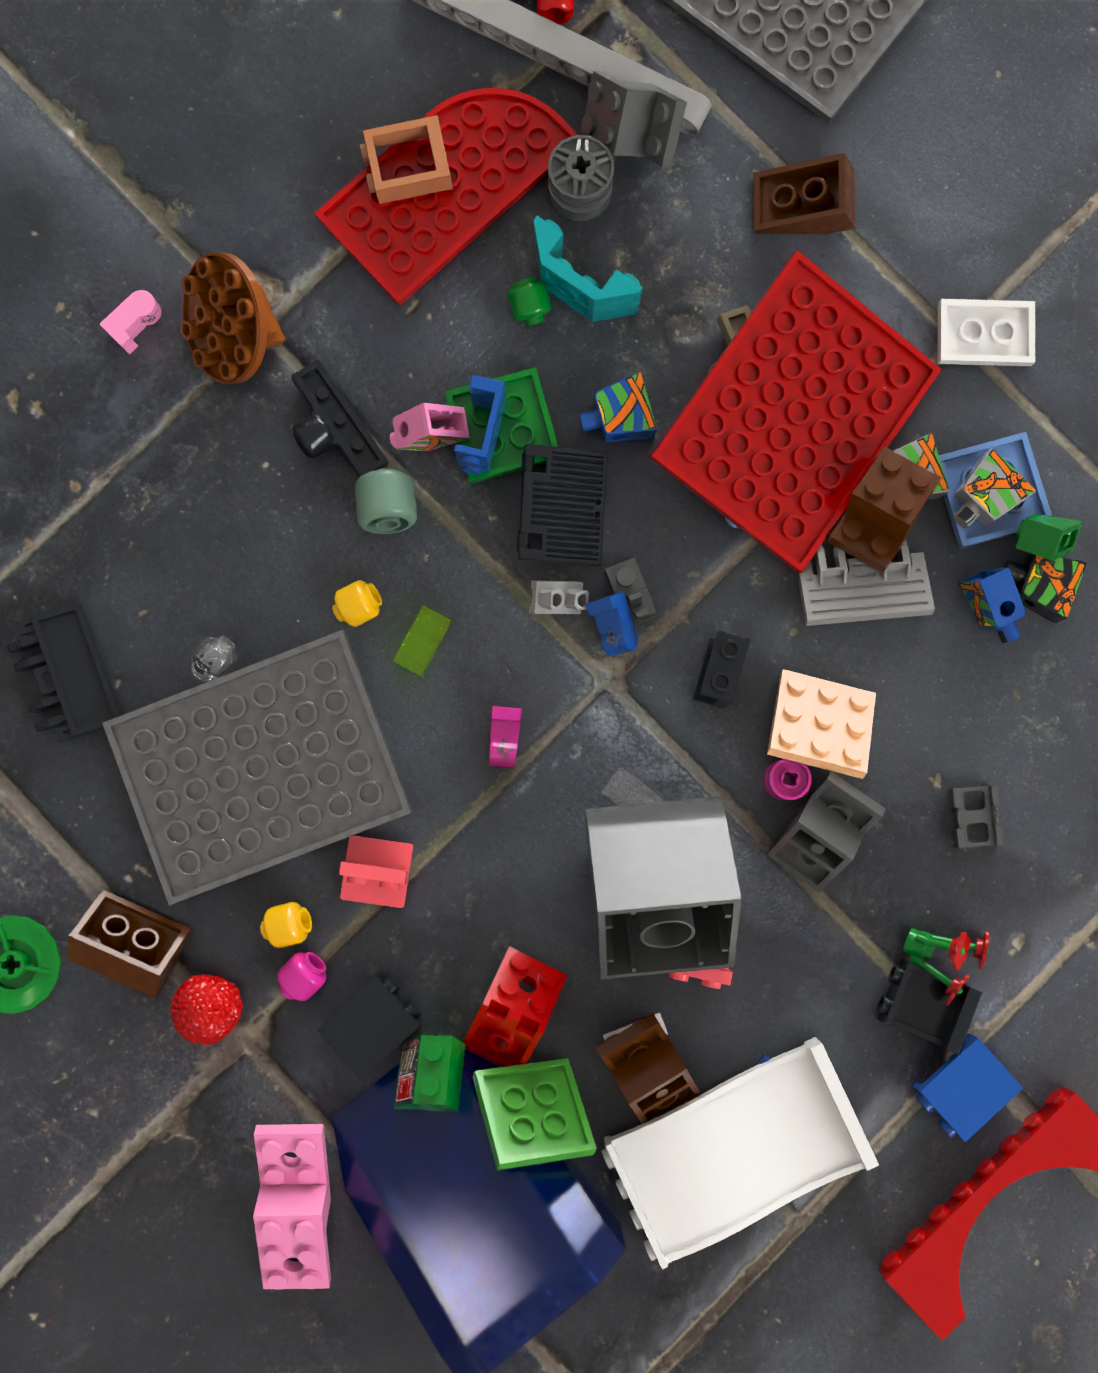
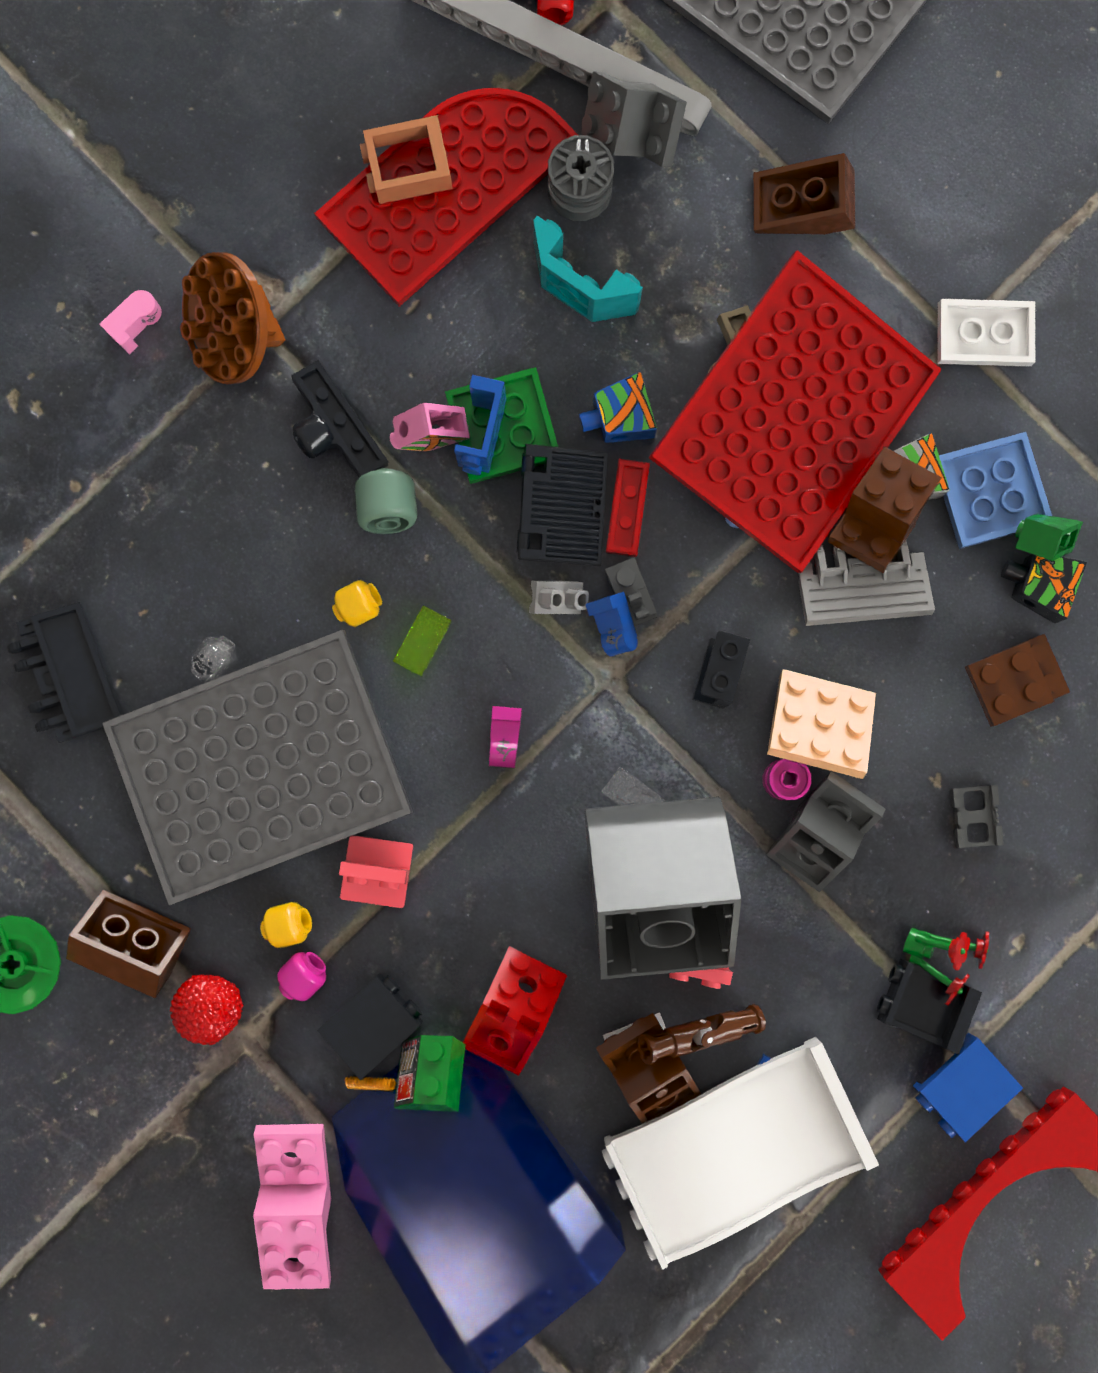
(370, 1083): none -> light orange piece
(529, 301): green head -> none
(533, 1113): bright green plate -> none
(627, 508): none -> red tile
(705, 1033): none -> reddish brown piece
(990, 491): torso -> none
(994, 601): blue torso -> none
(1017, 680): none -> reddish brown bracket

